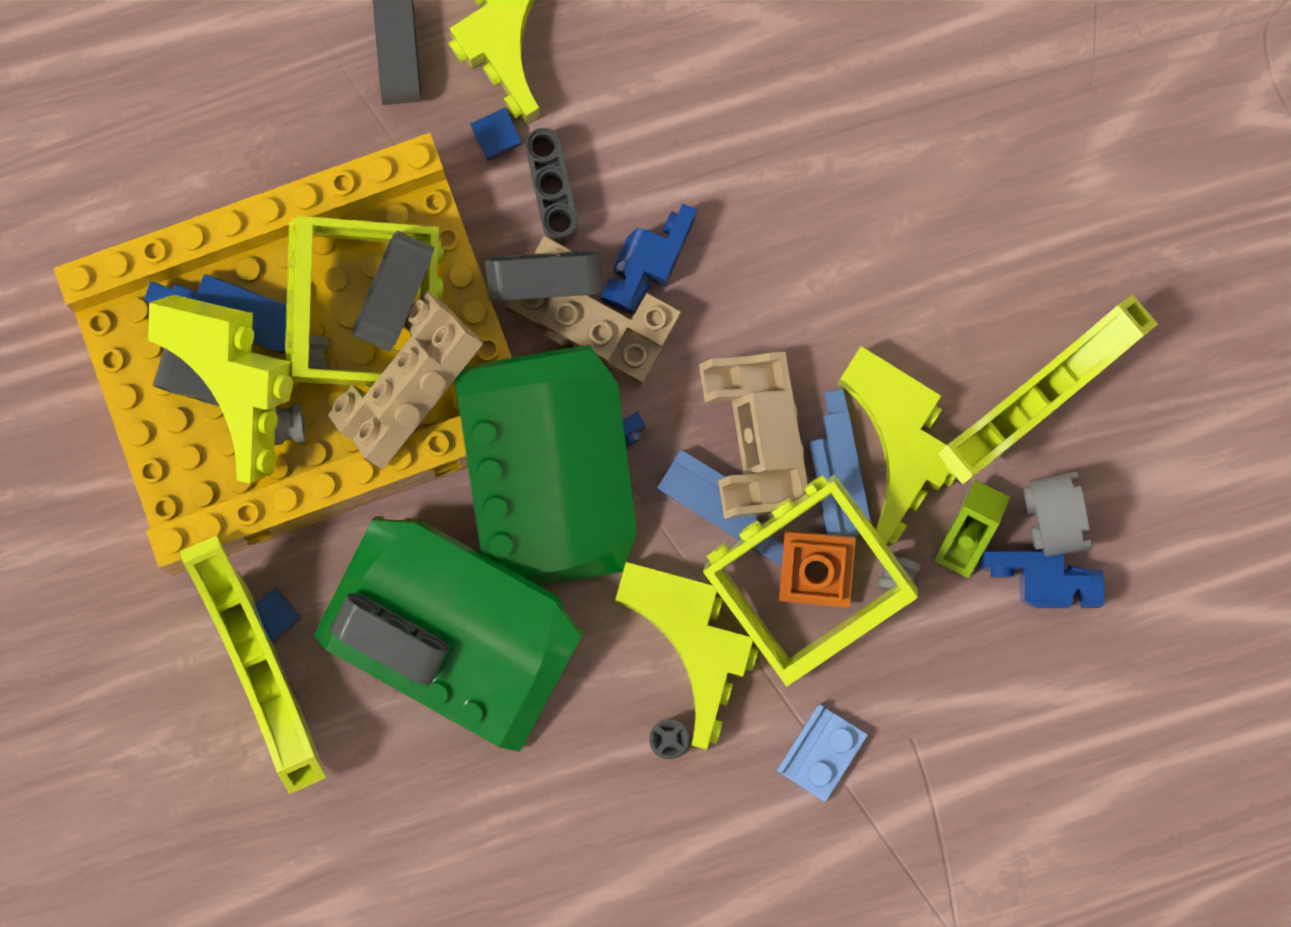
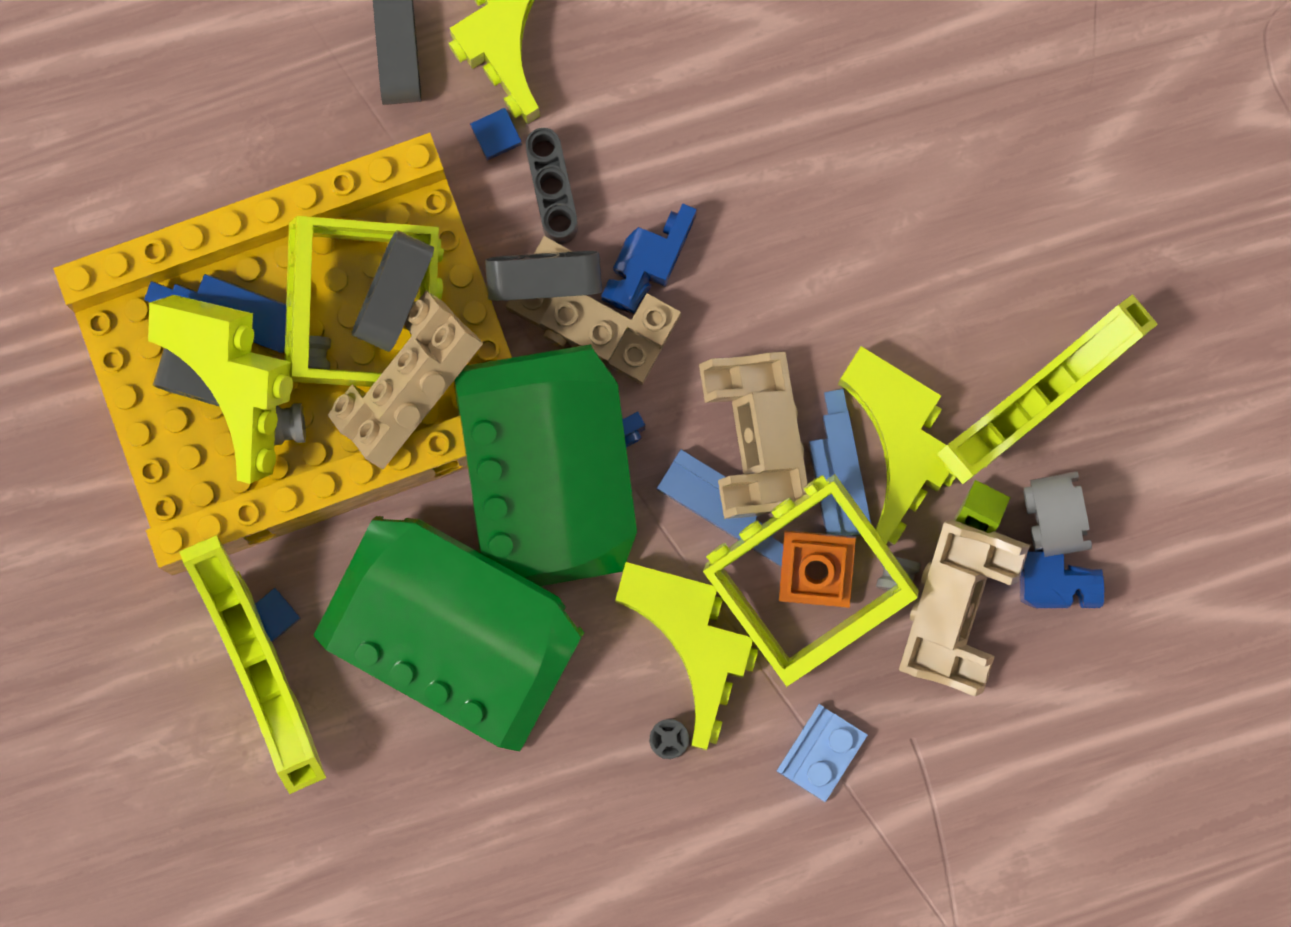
(389, 639): dark grey beam -> none
(950, 602): none -> tan bracket

